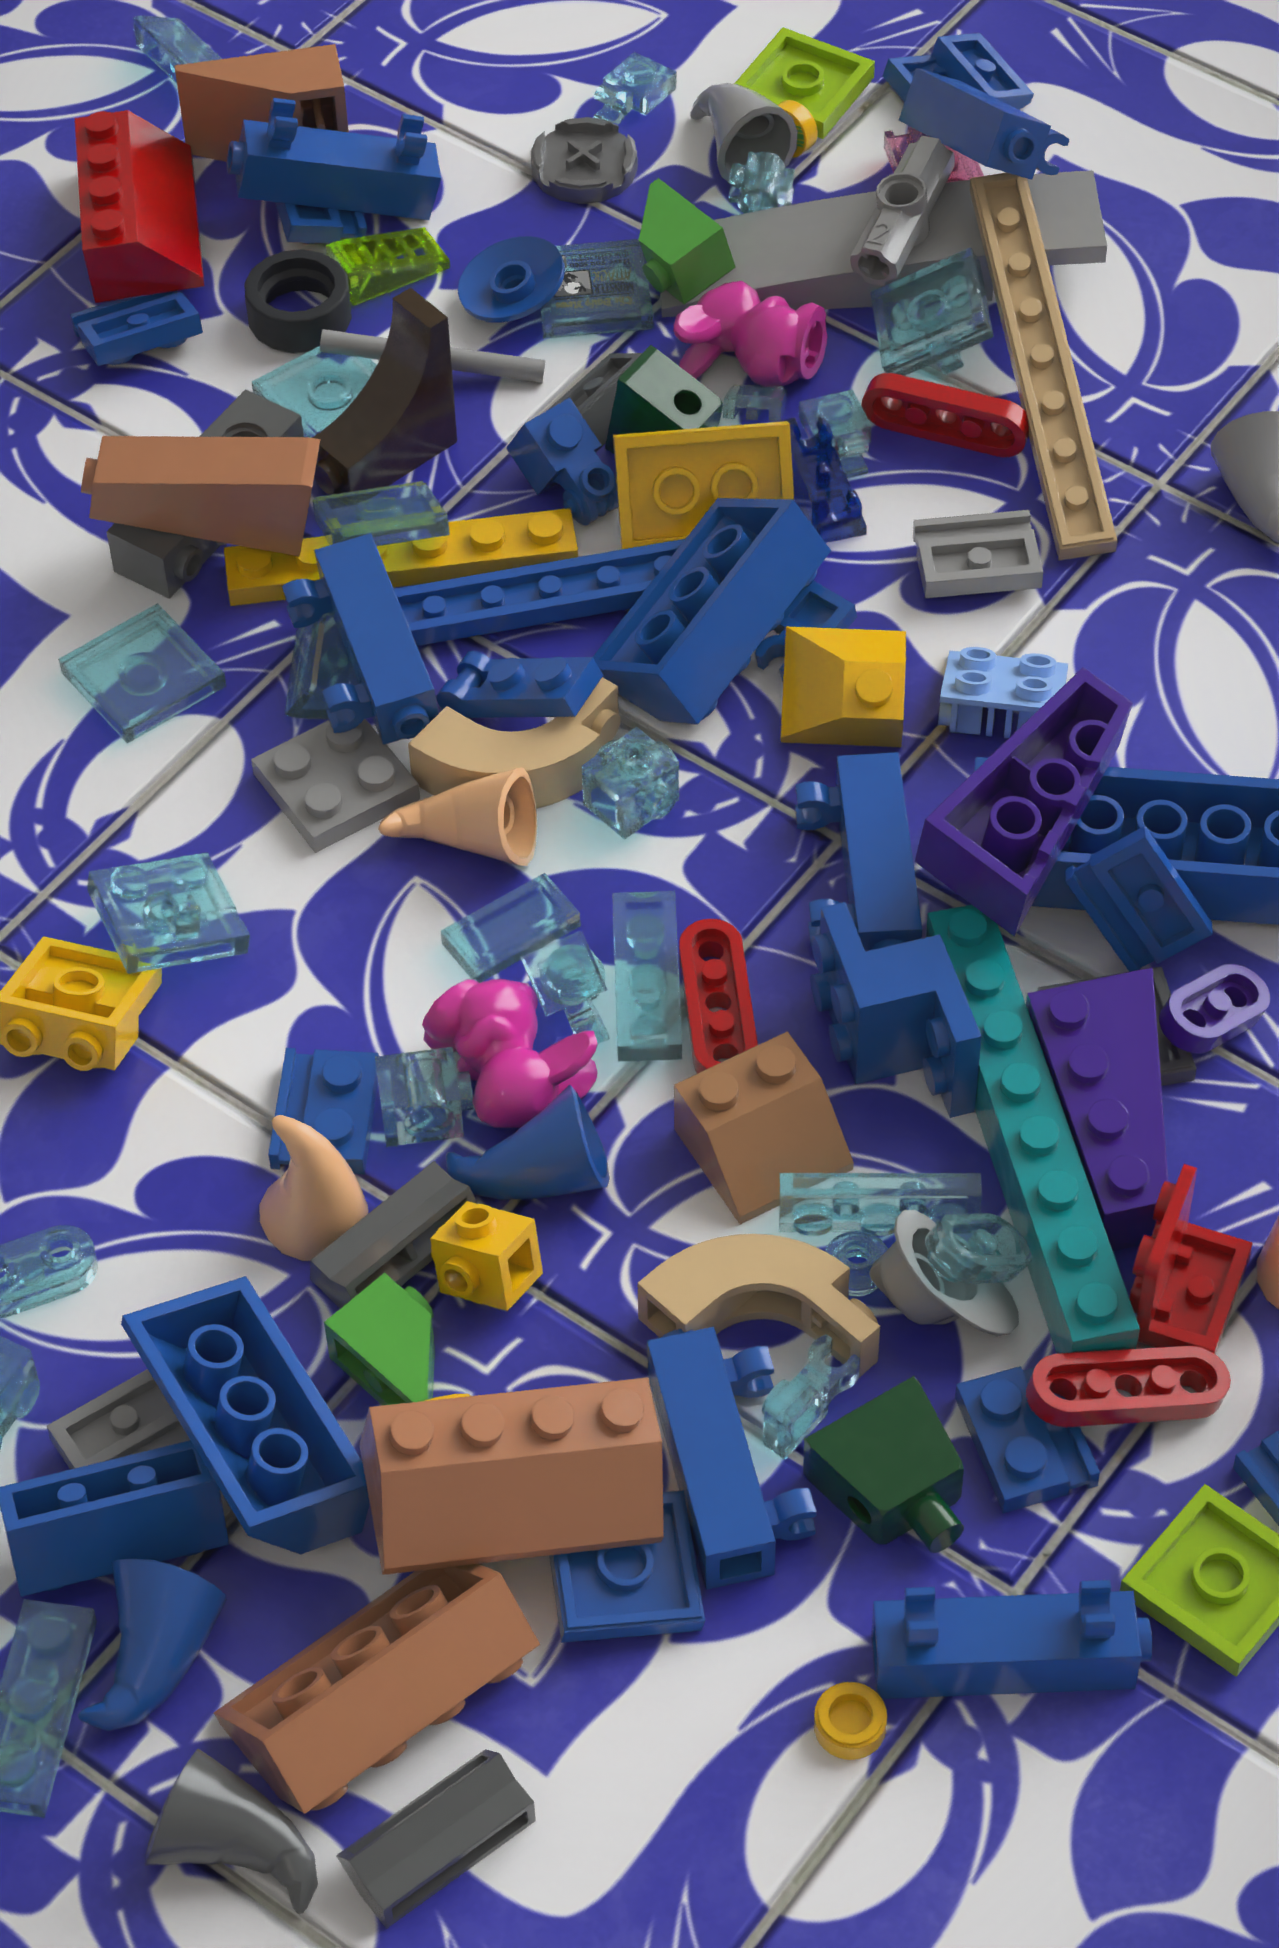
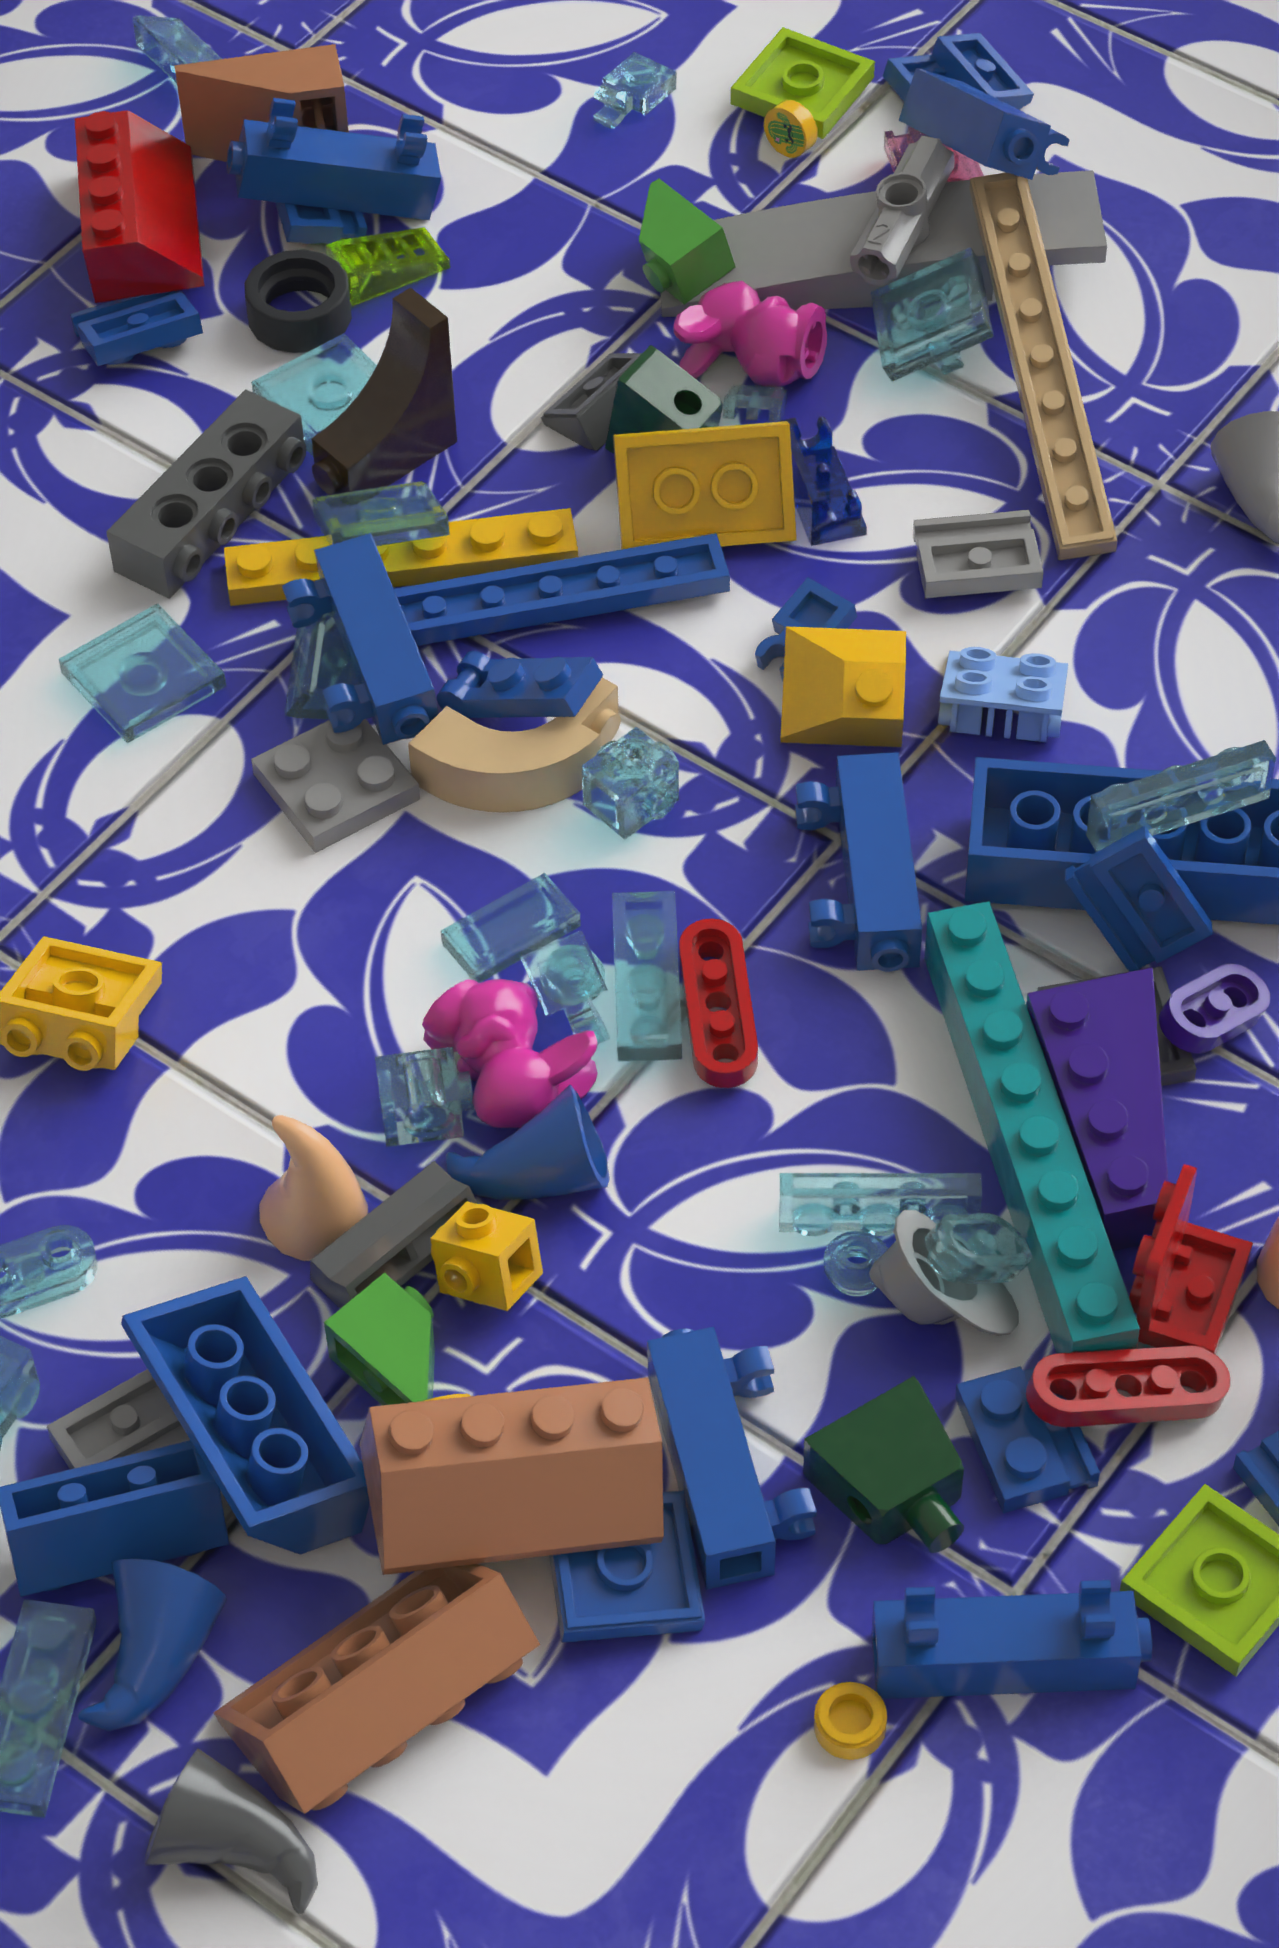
(168, 912): clear light blue hinge -> none
(207, 487): nougat slope -> none
(333, 1096): blue plate -> none
(438, 1837): dark grey piece -> none
(461, 359): light grey bar -> none
(482, 816): light nougat hat -> none
(511, 279): blue dish -> none
(562, 451): blue brick -> none
(584, 161): flat silver tile -> none
(599, 291): clear light blue tile -> none
(711, 607): blue slope -> none
(745, 124): light grey hat -> none
(758, 1120): medium nougat slope -> none
(759, 1279): tan arch -> none
(761, 183): clear light blue gear -> none
(800, 1405): clear light blue plate -> none
(848, 424): clear light blue plate -> none
(896, 1010): blue bracket -> none
(946, 414): red plate -> none
(1020, 806): dark purple wedge -> none
(1182, 794): none -> clear light blue plate

